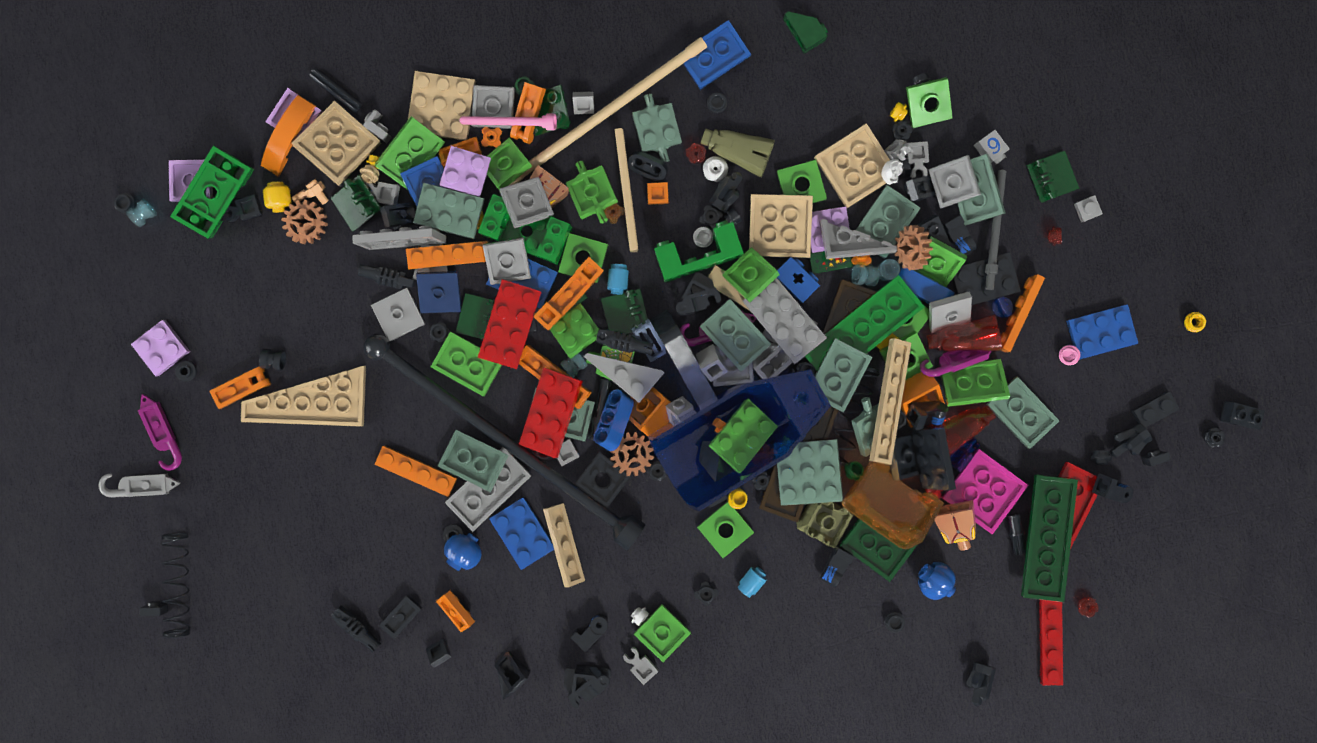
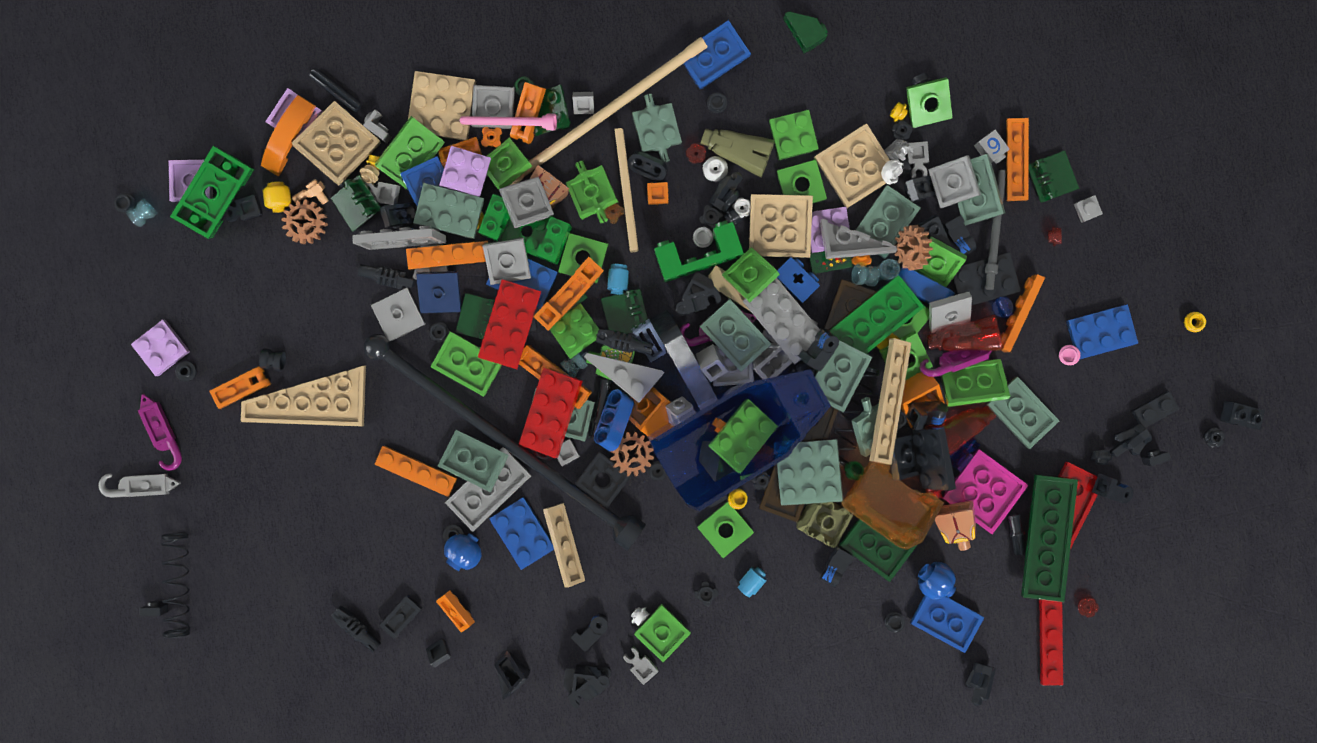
(745, 203): none -> white plate
(793, 135): none -> bright green plate
(820, 350): none -> black leg
(947, 621): none -> blue plate
(1017, 159): none -> orange plate

